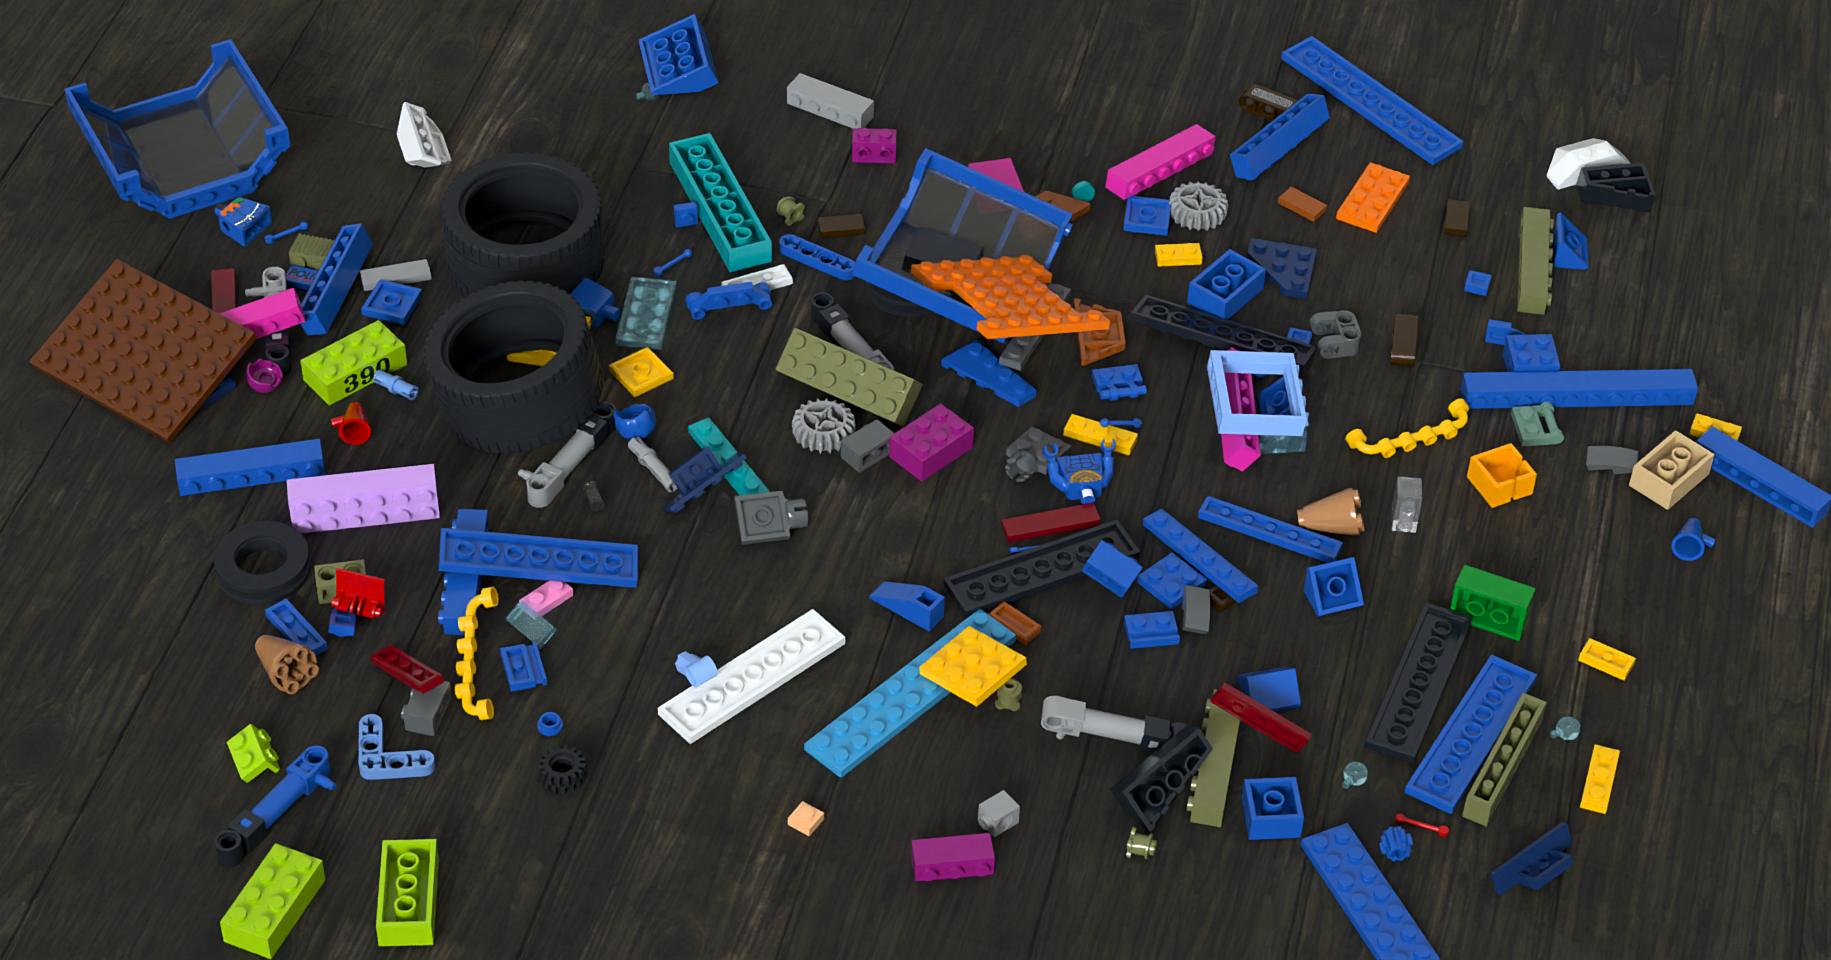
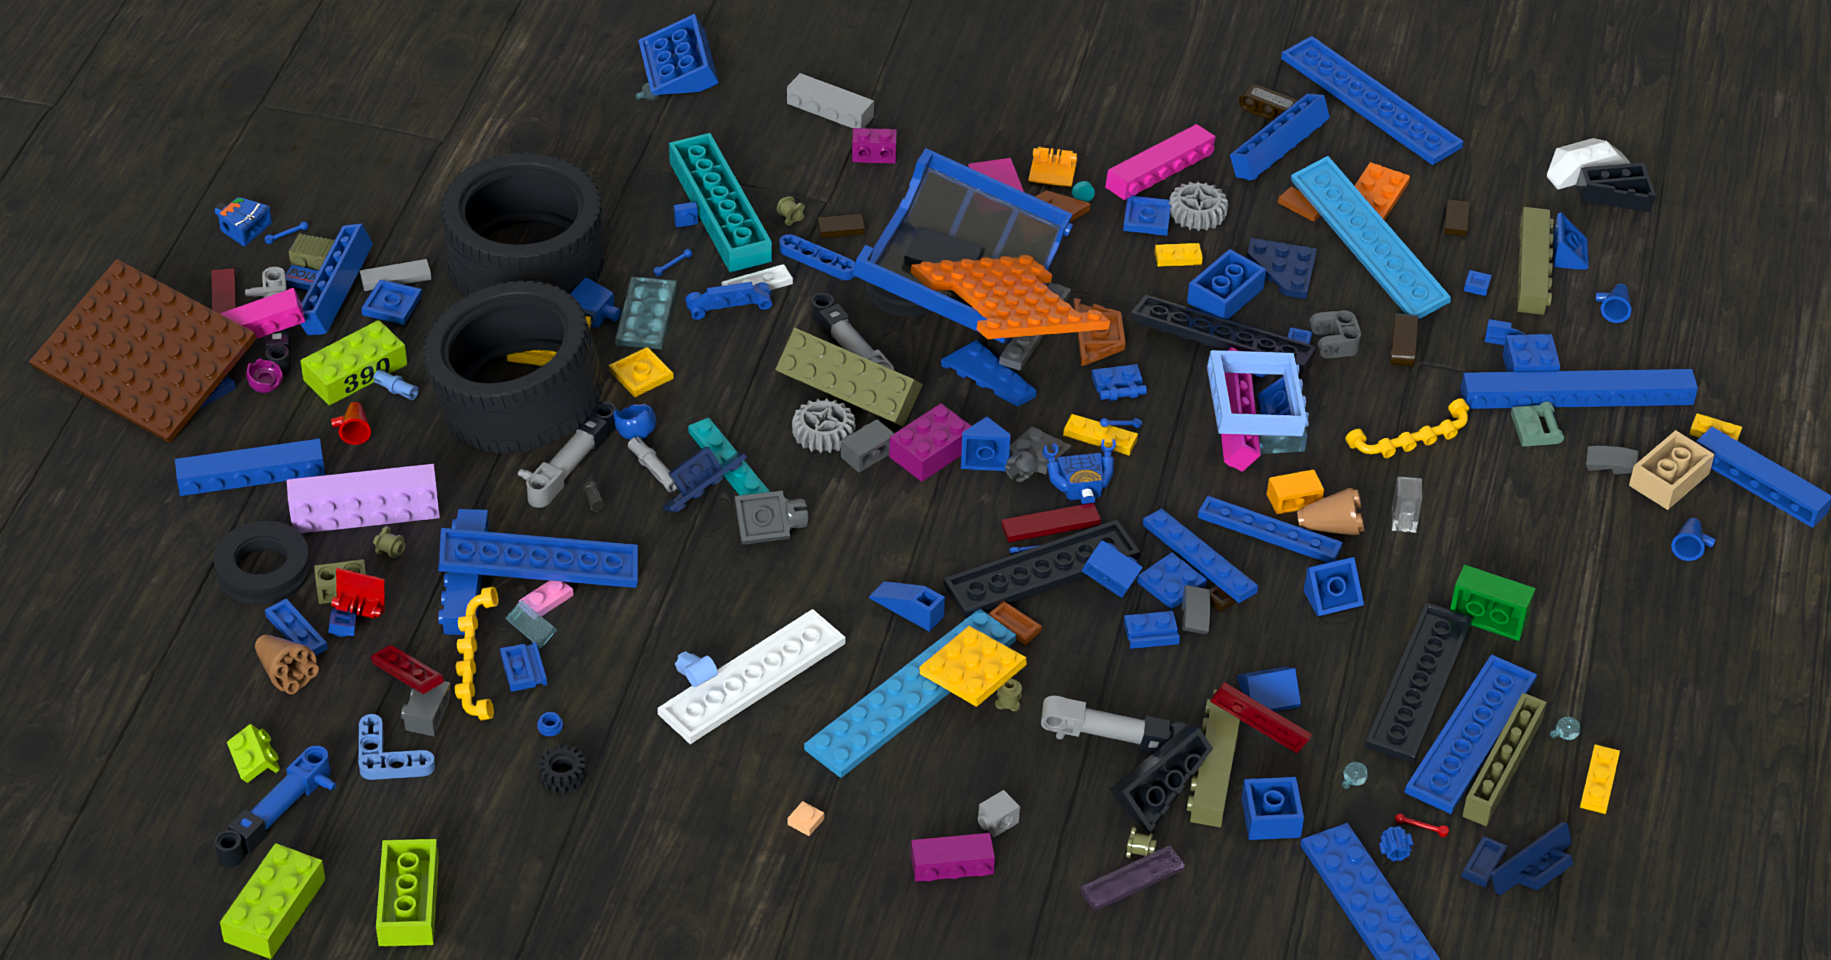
(188, 143): clear smoke window -> none
(389, 543): none -> olive brick
(421, 138): white wedge -> none
(985, 446): none -> blue slope
(1053, 168): none -> light orange hinge
(1132, 878): none -> clear purple plate
(1294, 491): none -> light orange brick
(1370, 238): none -> dark azure plate
(1484, 861): none -> dark blue tile
(1501, 475): light orange piece -> none
(1607, 659): yellow plate -> none
(1616, 304): none -> blue piece

